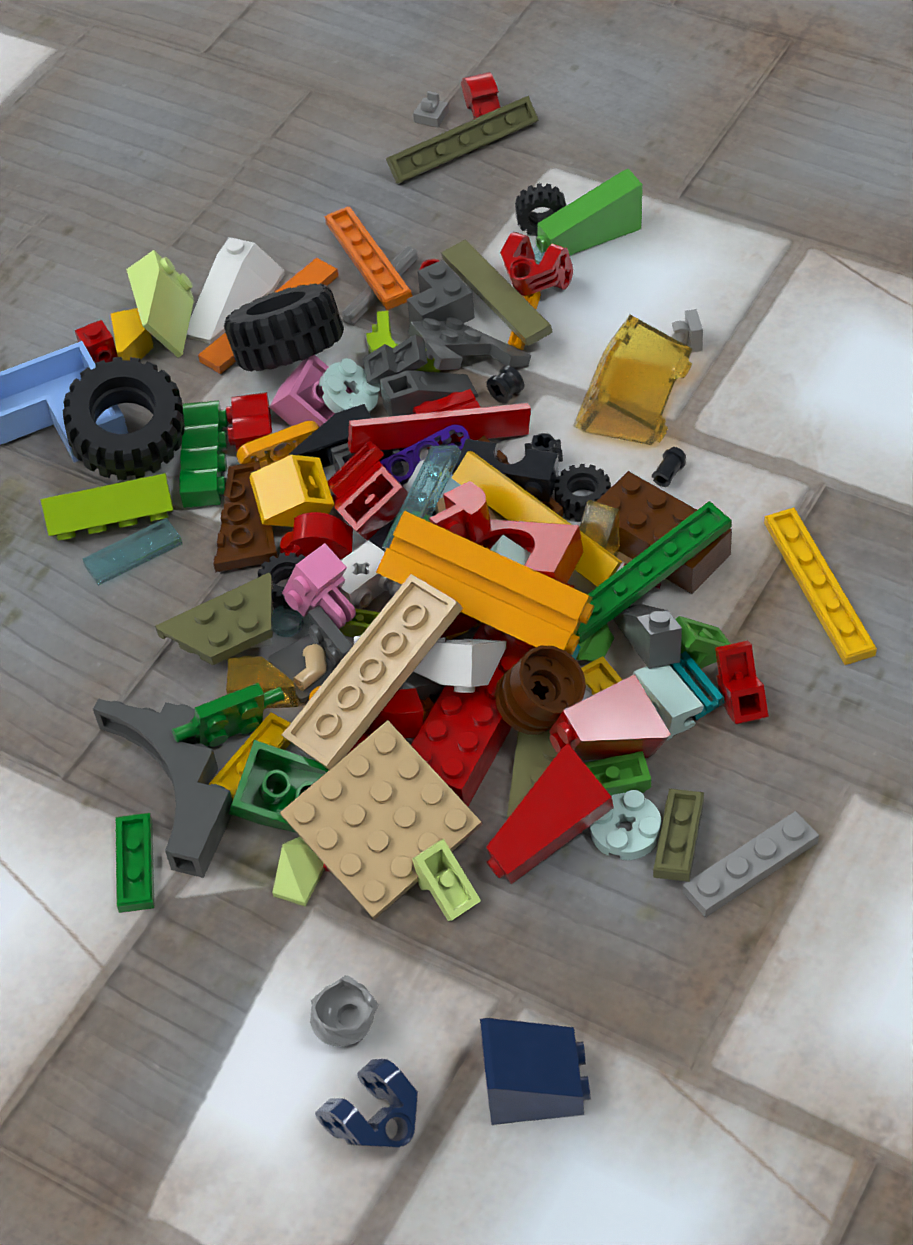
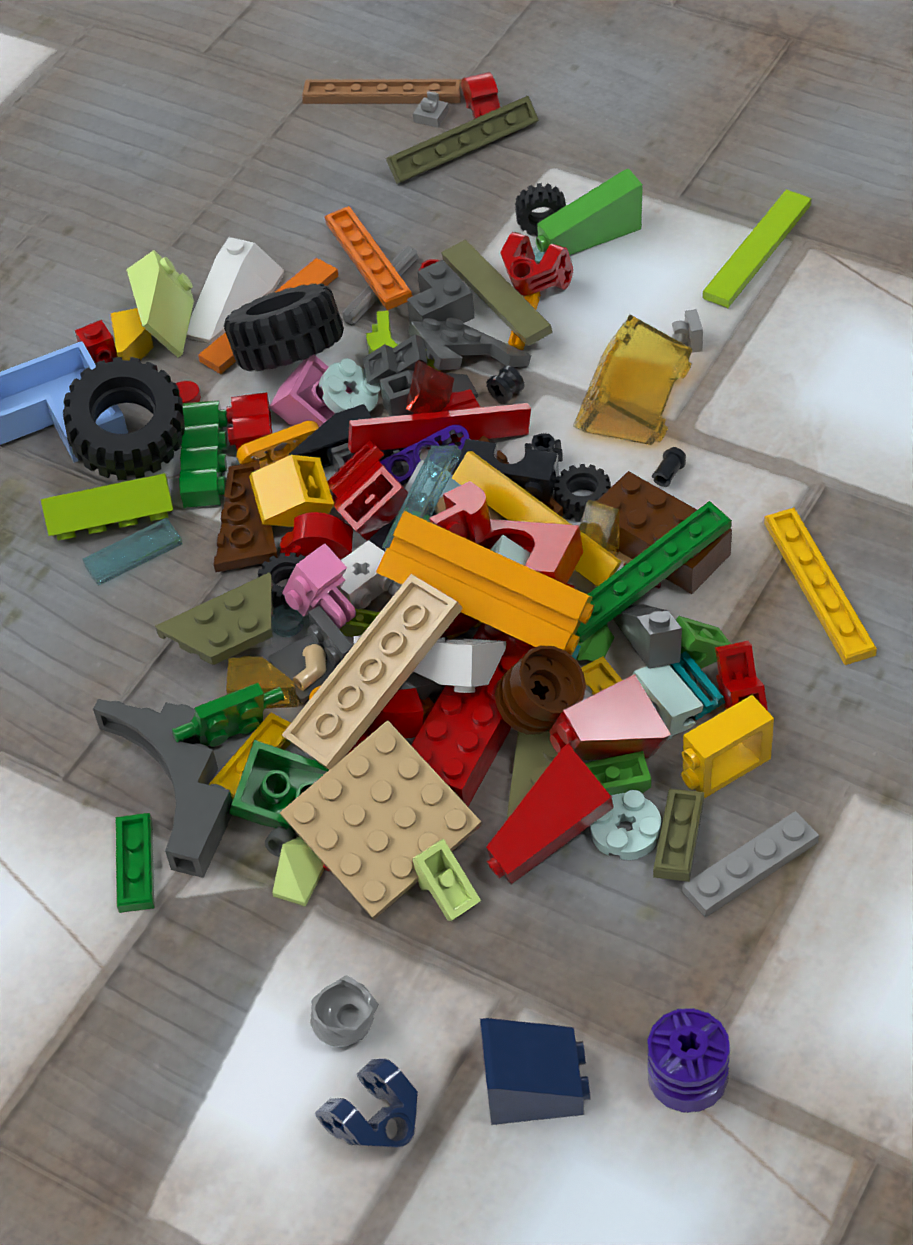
(189, 391): none -> red tile
(277, 838): none -> dark grey hinge
(380, 91): none -> medium nougat tile
(429, 389): none -> clear red slope
(688, 1060): none -> dark purple wheel
(727, 746): none -> yellow window
(756, 248): none -> lime tile

